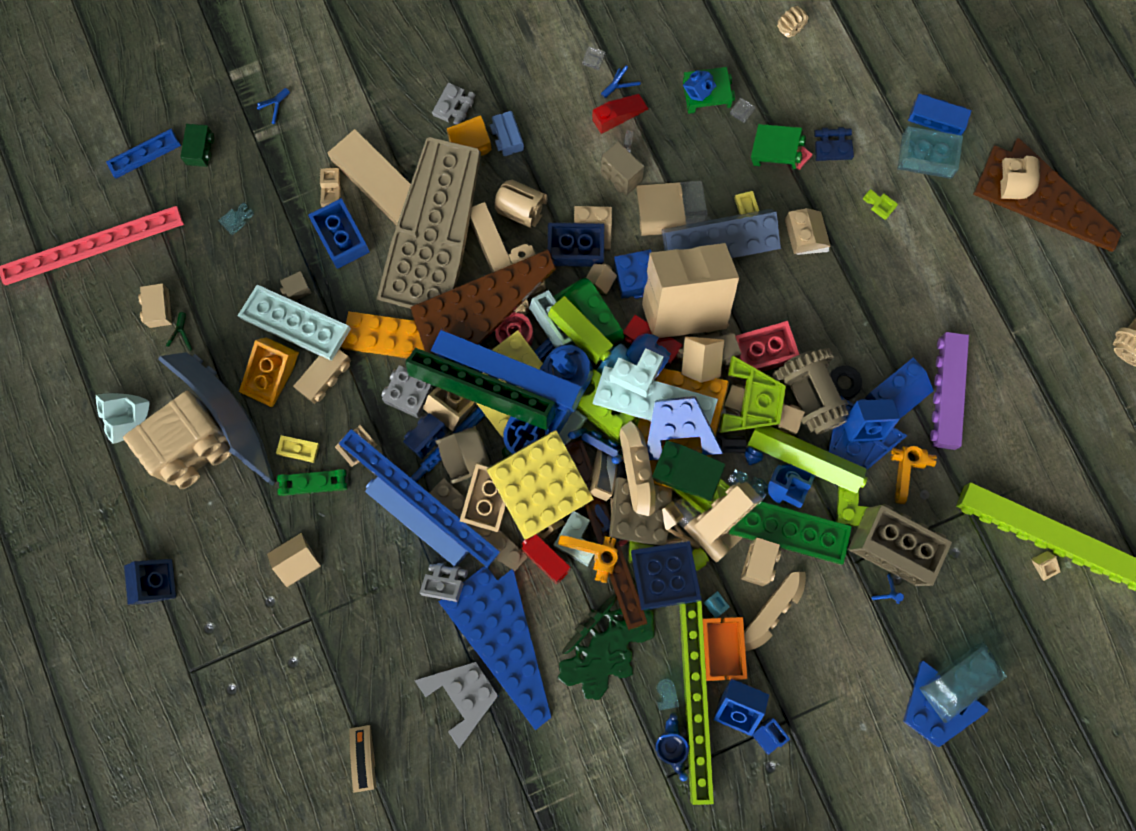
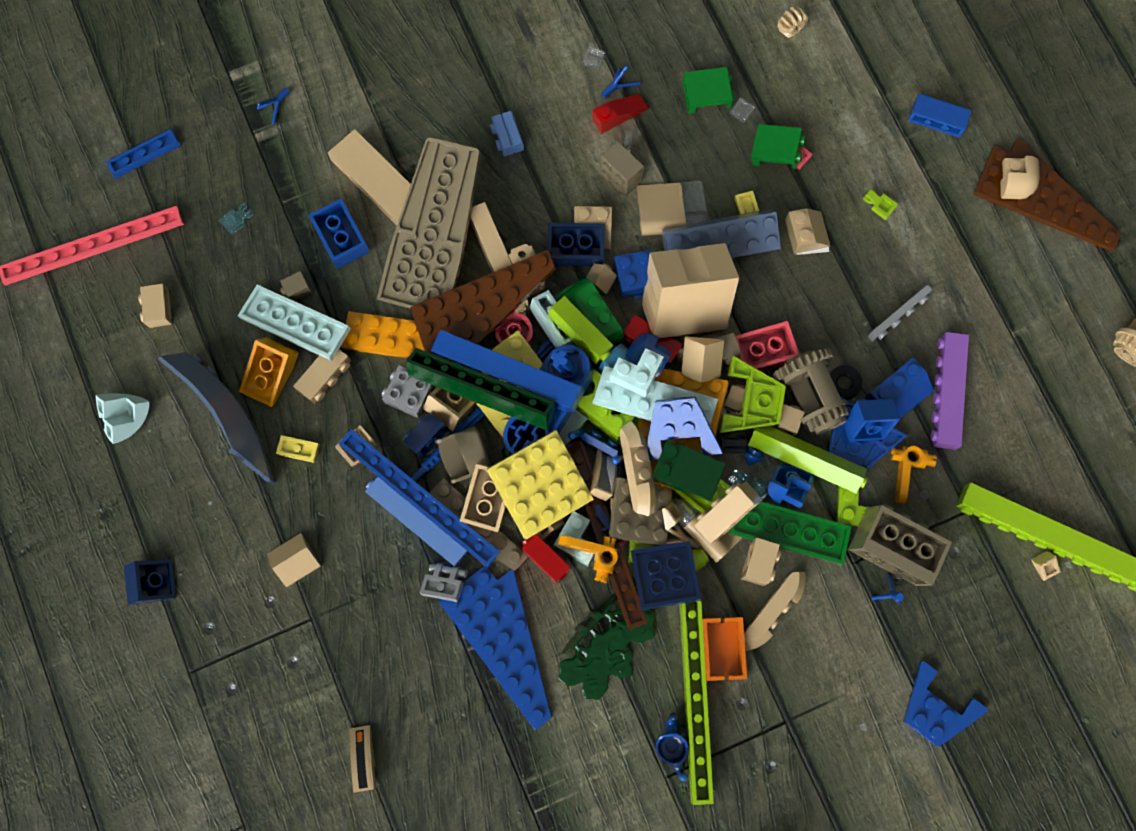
(179, 441): tan brick -> none
(180, 328): dark green plant -> none
(197, 145): dark green brick -> none
(312, 482): green plate -> none
(329, 185): tan slope -> none
(449, 101): light grey plate -> none
(468, 691): light grey wing -> none
(471, 134): light orange slope -> none
(520, 203): tan cylinder -> none
(668, 695): clear light blue leg -> none
(699, 85): blue brick -> none
(716, 604): medium azure plate -> none
(741, 707): blue brick -> none
(770, 735): blue piece -> none
(833, 149): dark blue plate -> none
(895, 319): none -> light grey plate
(930, 152): clear light blue brick -> none
(963, 682): clear light blue windscreen -> none

